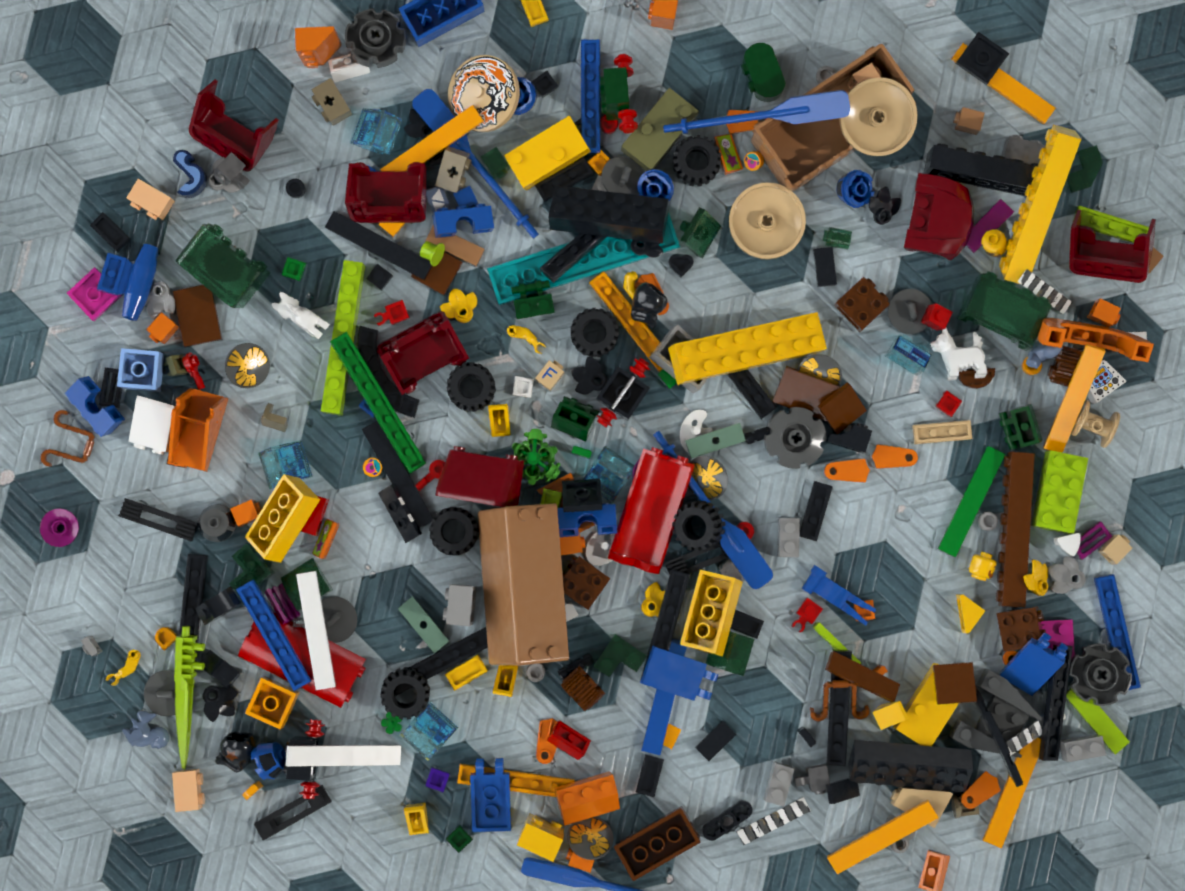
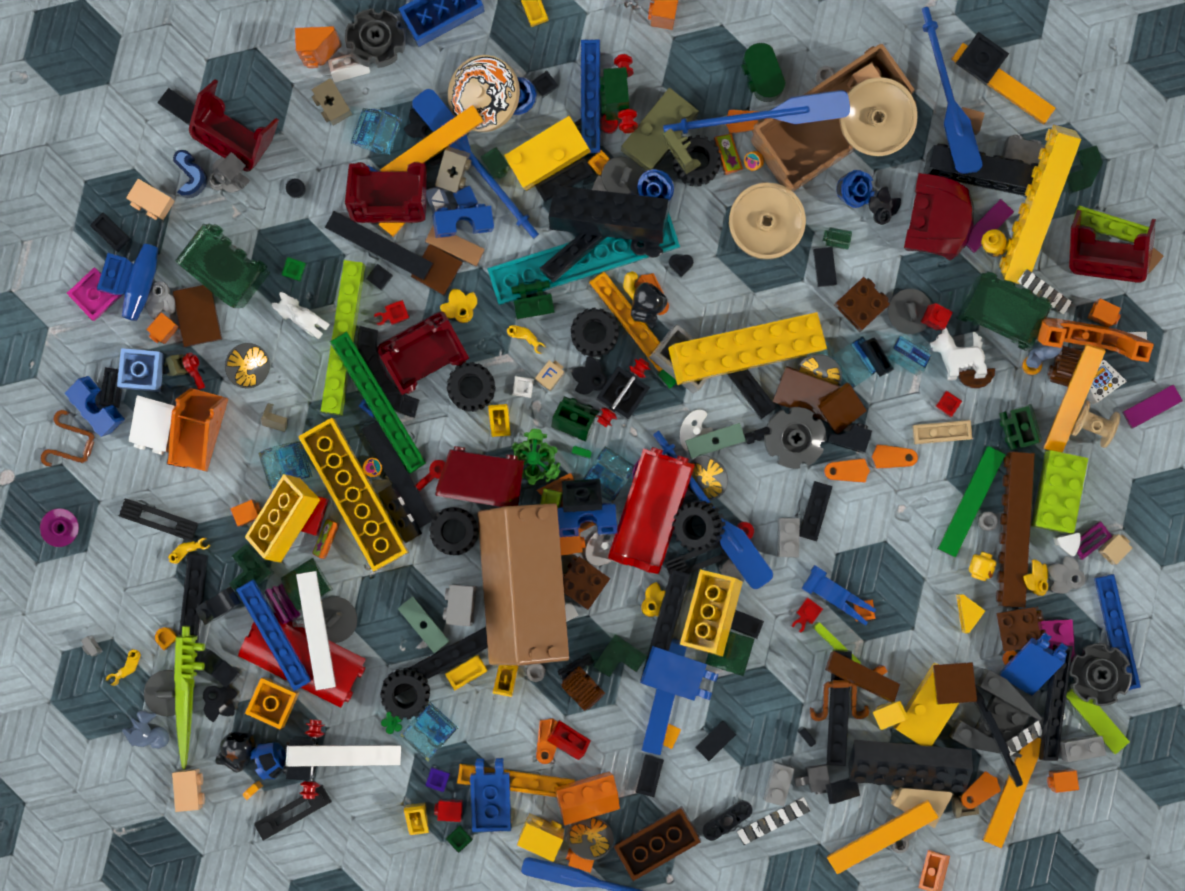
(177, 105): none -> black tile
(180, 552): none -> yellow arm
(217, 523): dark grey cone -> none
(353, 494): none -> yellow brick
(432, 252): lime piece -> none
(449, 810): none -> red brick
(674, 143): none -> olive piece
(699, 232): clear green tile -> none
(854, 363): none -> clear light blue slope
(877, 357): none -> black tile
(956, 122): none -> blue piece
(1063, 780): none -> orange brick
(1152, 406): none -> magenta tile

